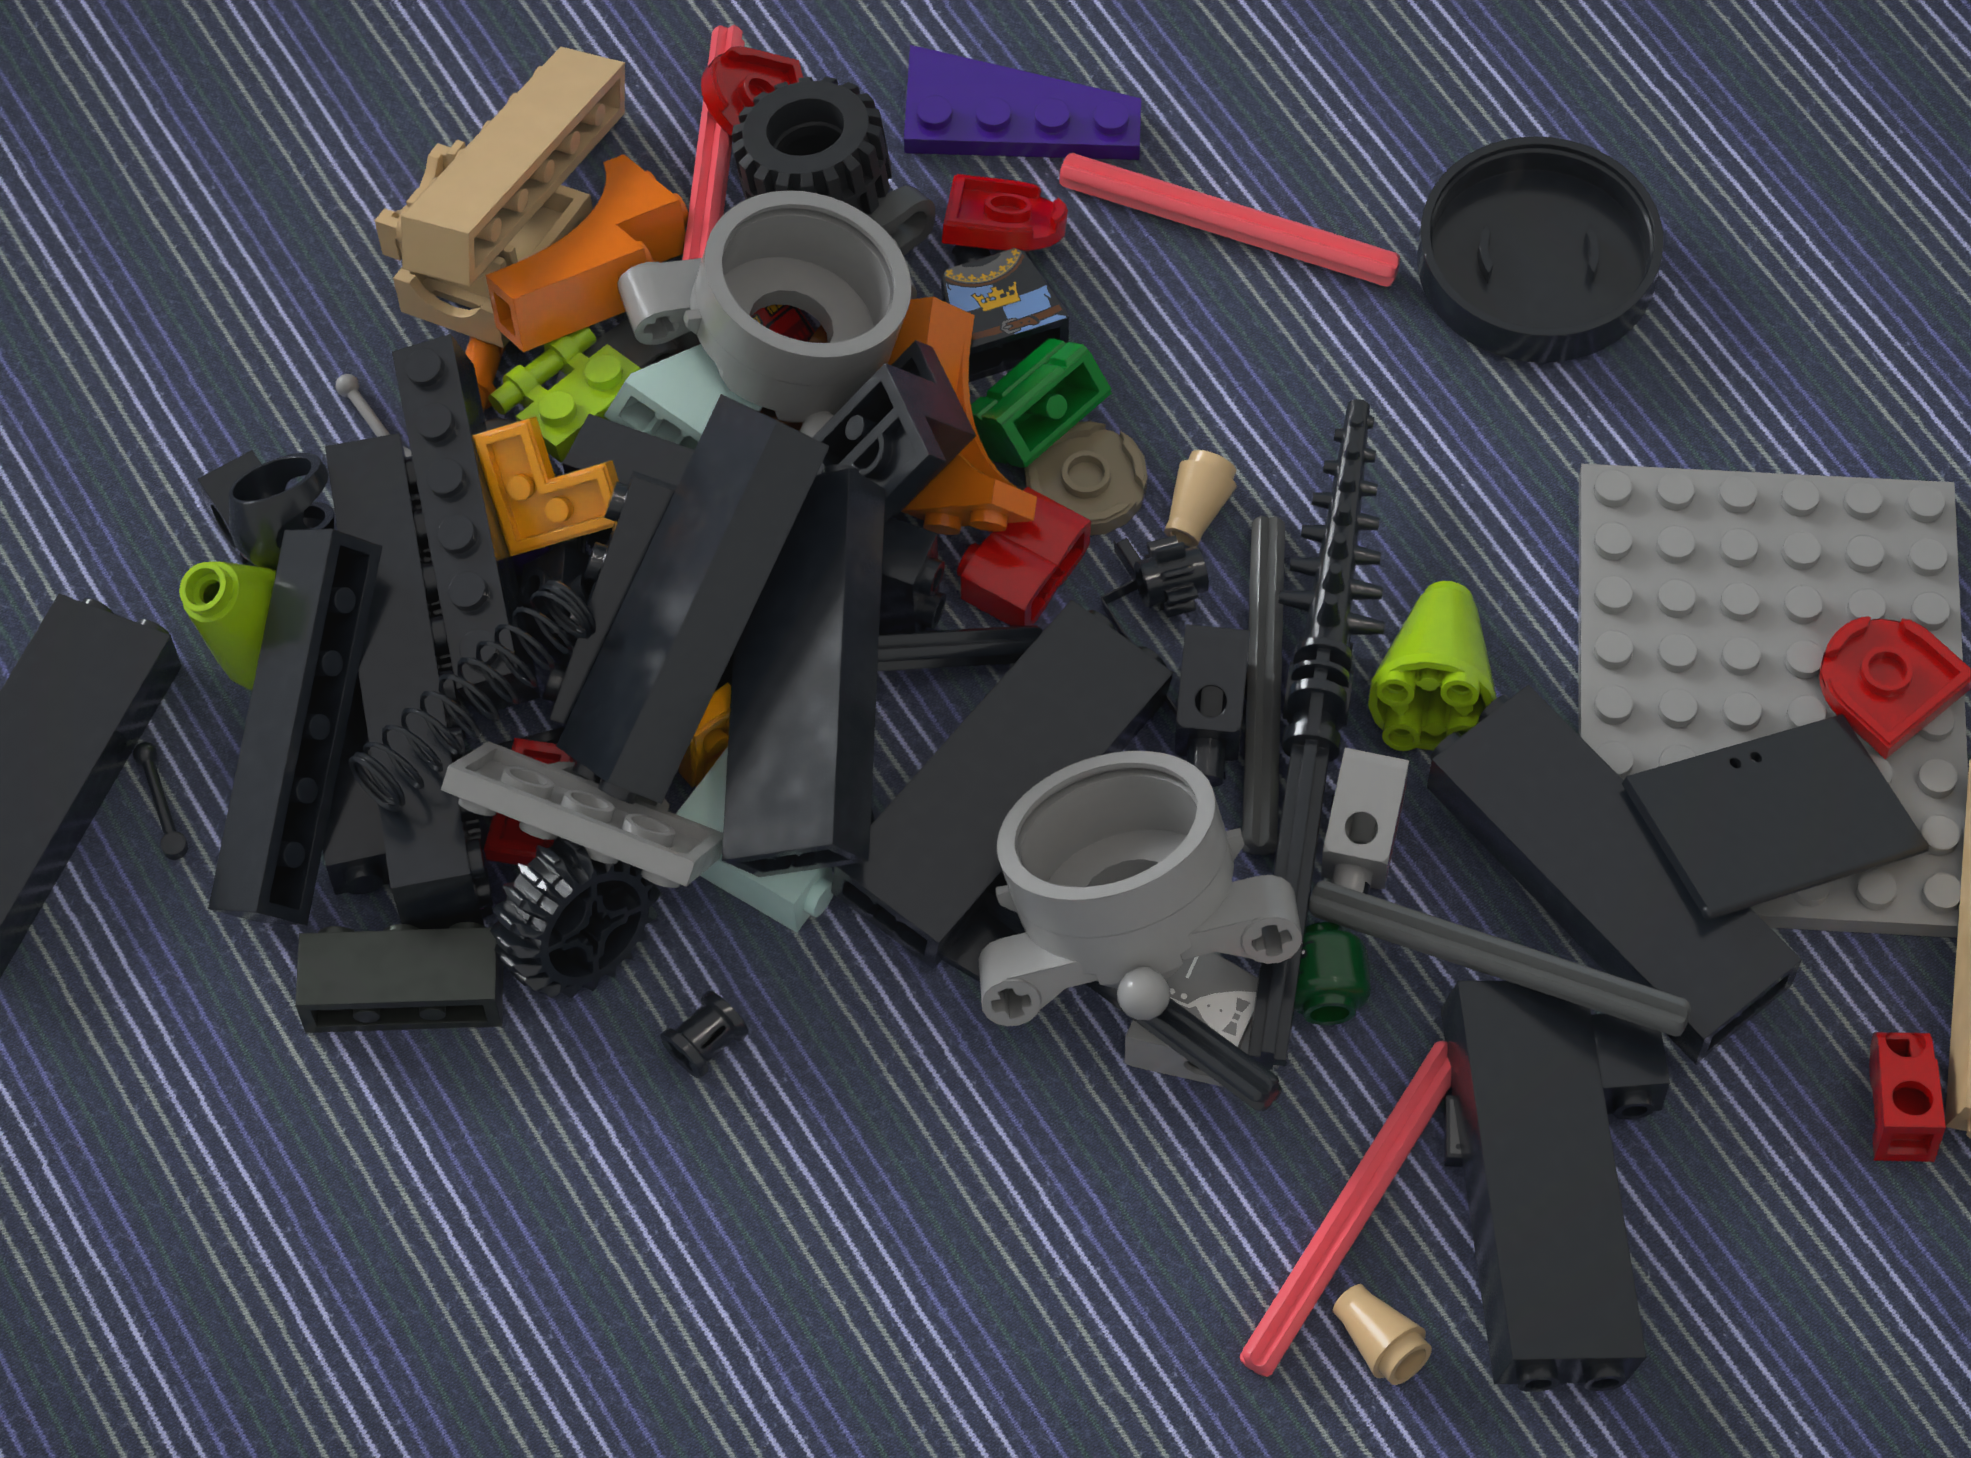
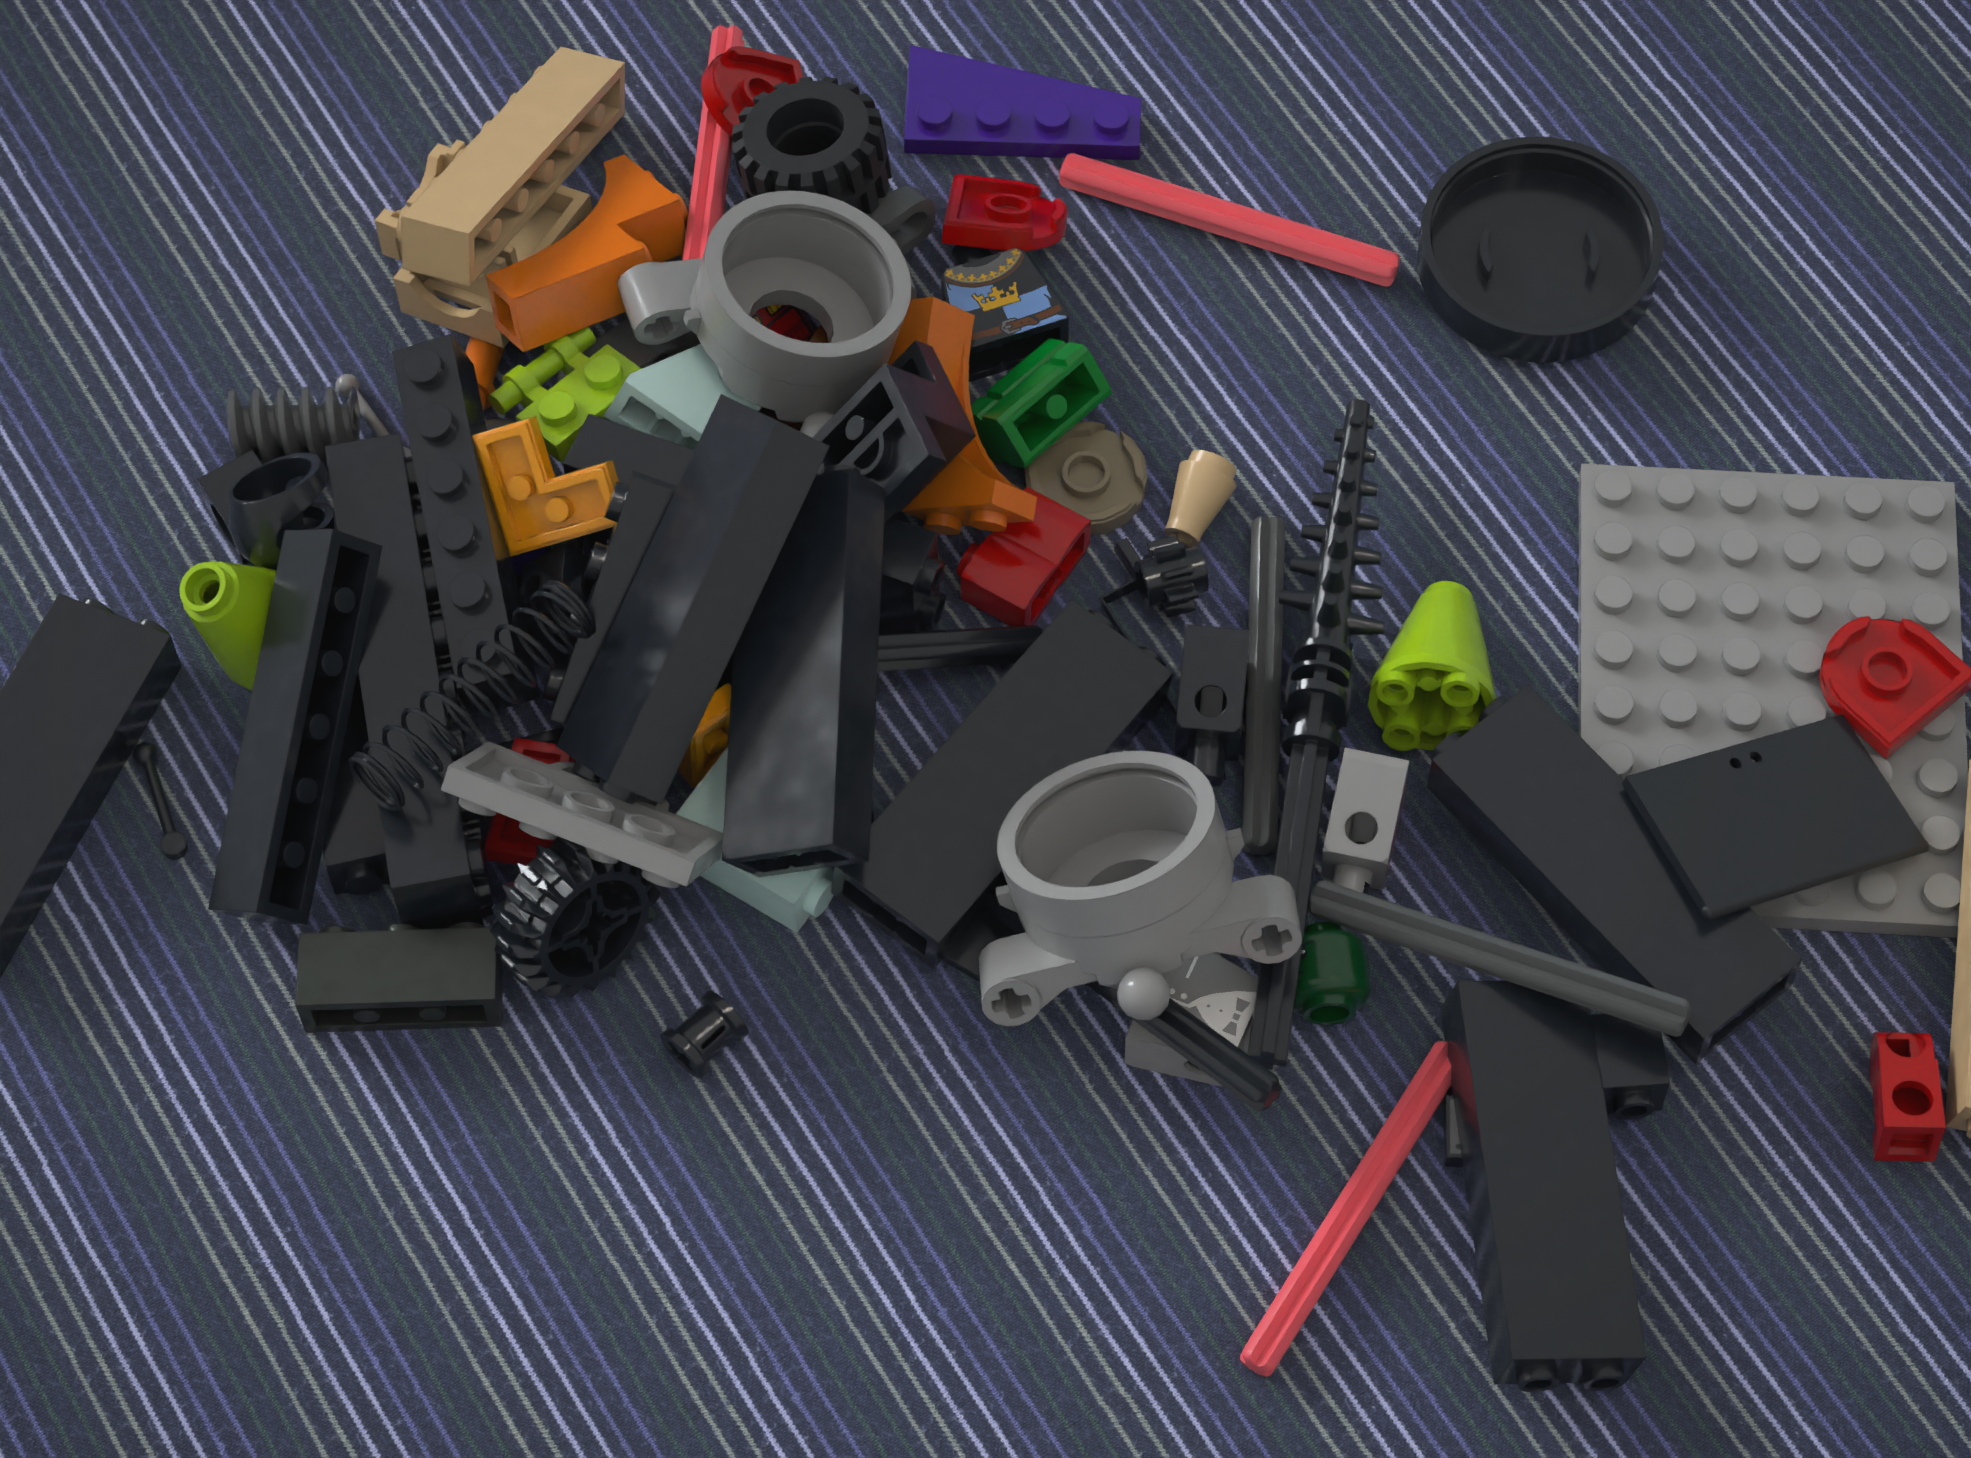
(290, 426): none -> dark grey piece
(1386, 1338): tan cone -> none

